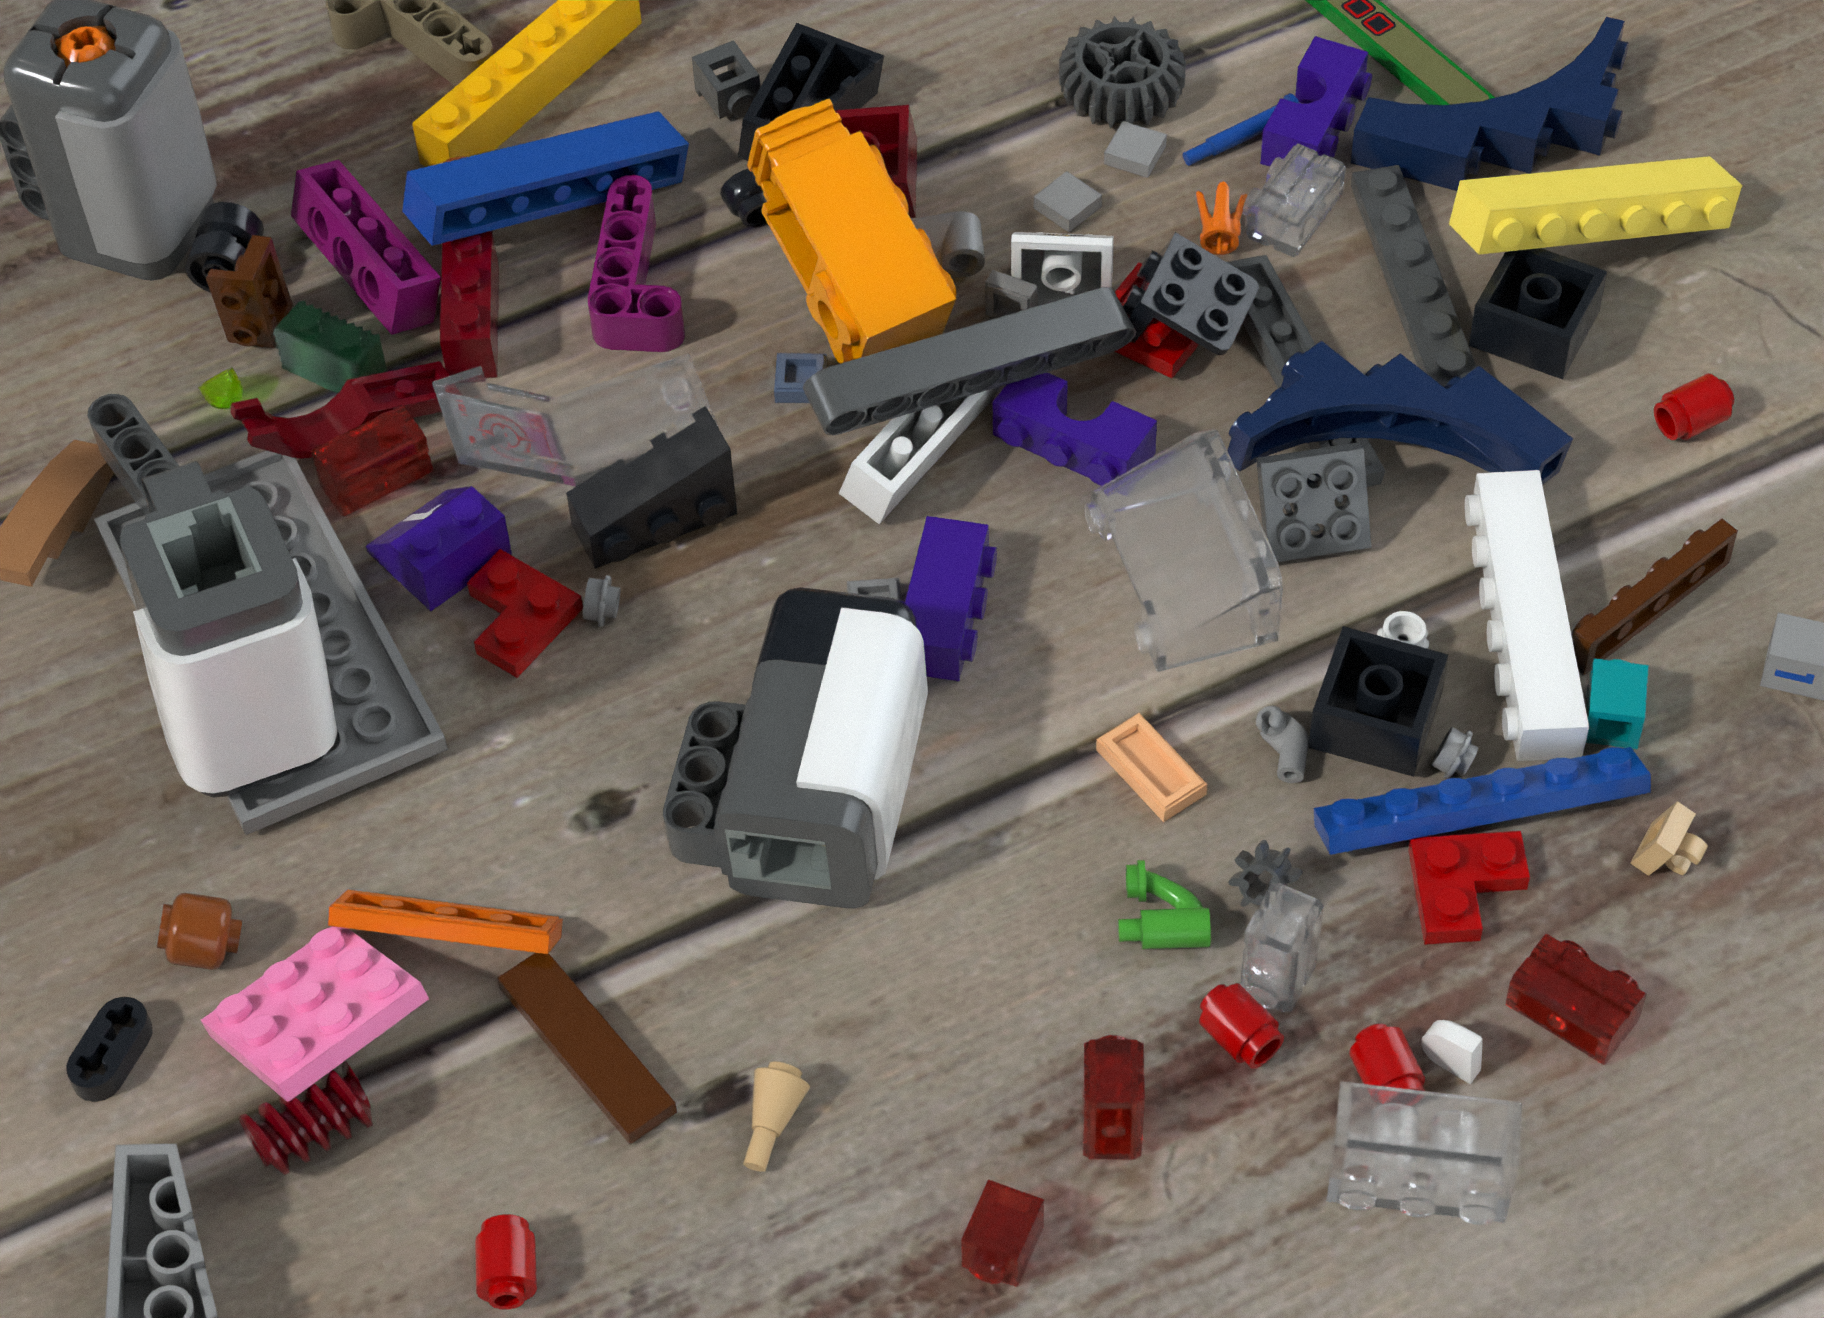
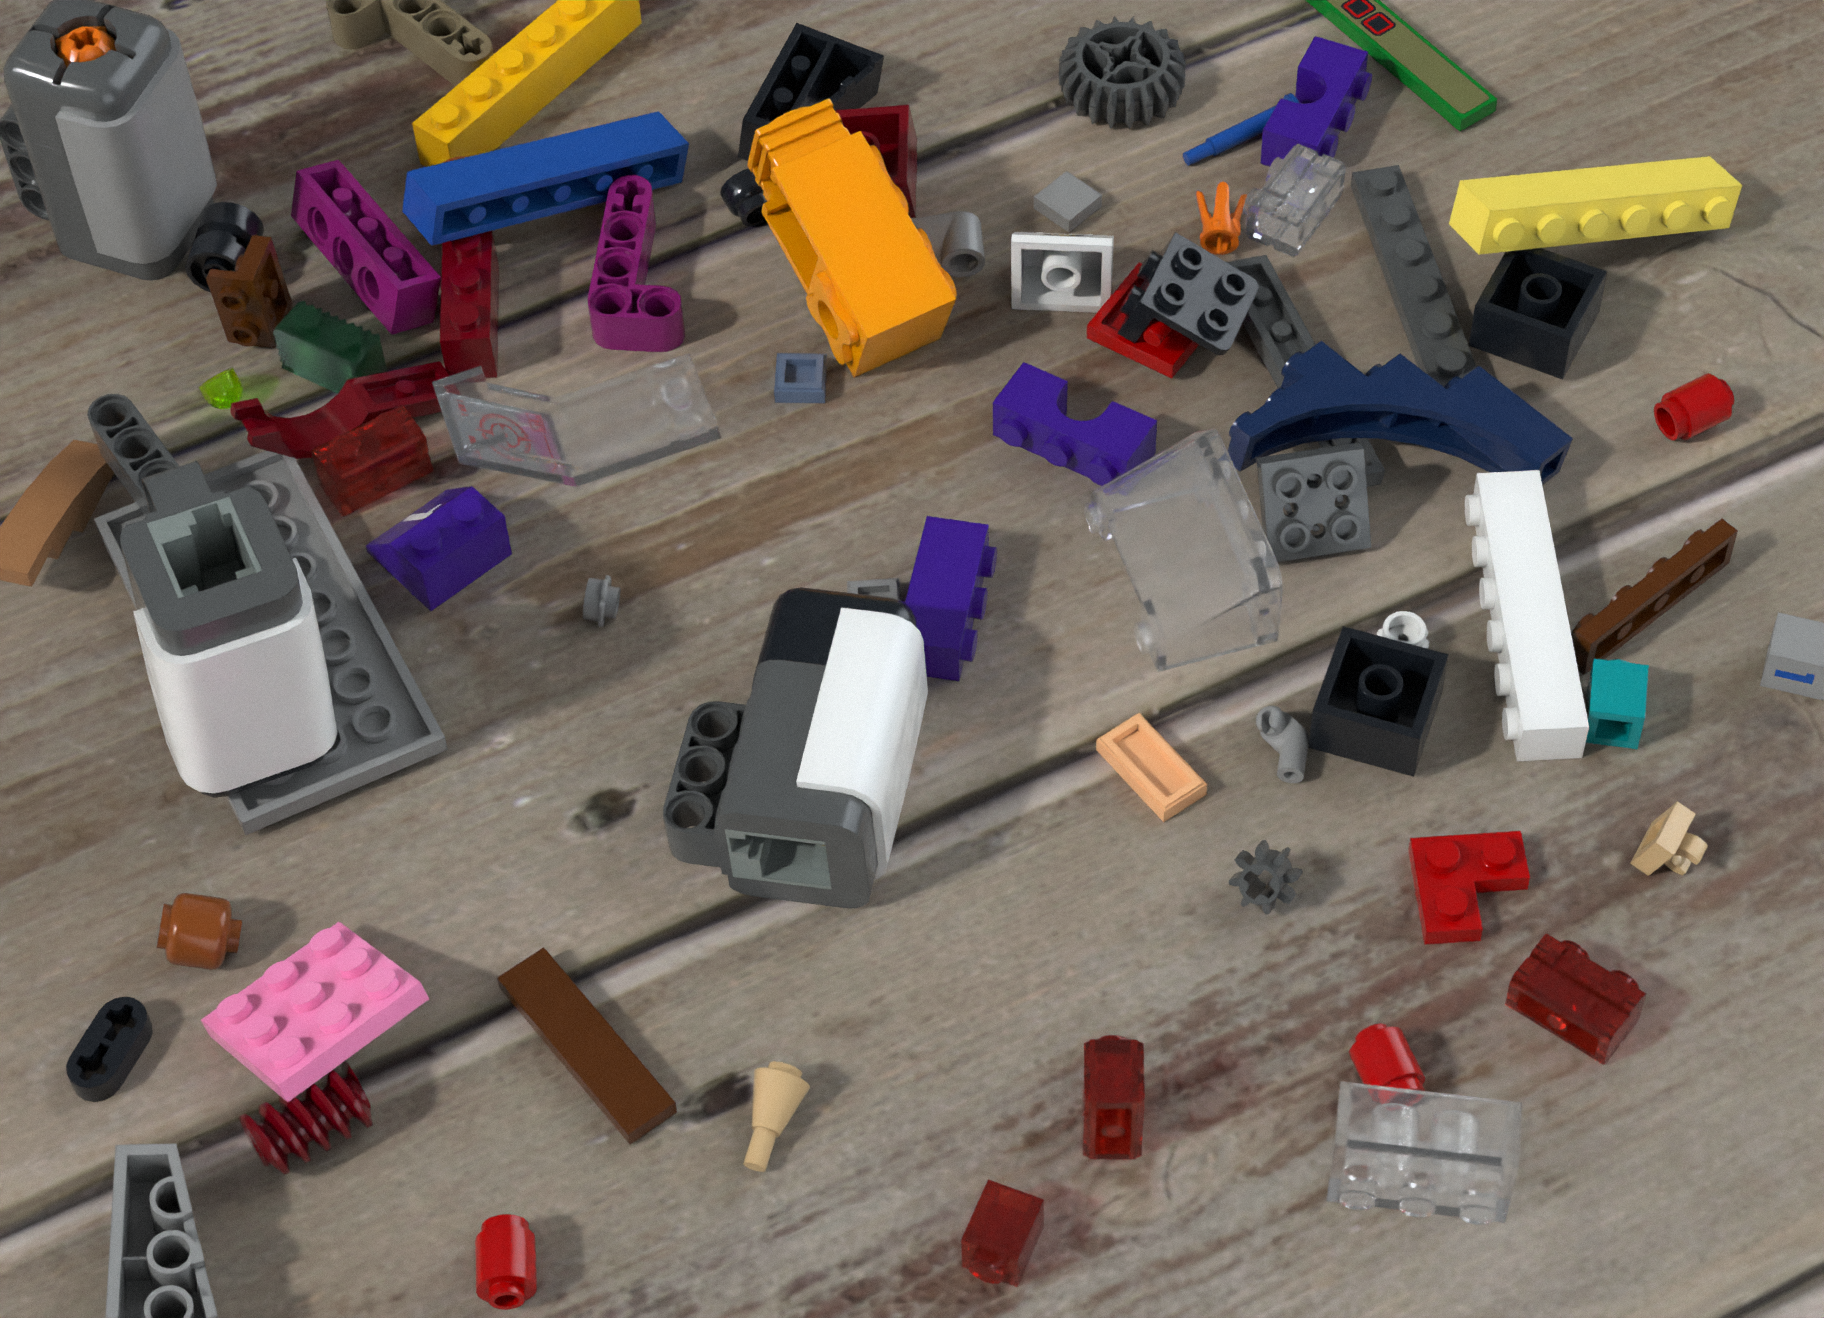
(446, 921): orange tile -> none
(530, 610): red plate -> none
(657, 496): black wedge -> none
(729, 91): dark grey brick -> none
(906, 452): white brick -> none
(968, 360): dark grey beam -> none
(1008, 295): light grey tile -> none
(1135, 149): light grey tile -> none
(1164, 928): bright green plant -> none
(1240, 1025): red brick -> none
(1281, 947): clear brick -> none
(1454, 1049): white tile -> none
(1455, 753): light grey plate -> none
(1481, 800): blue plate -> none
(1510, 131): dark blue arch -> none

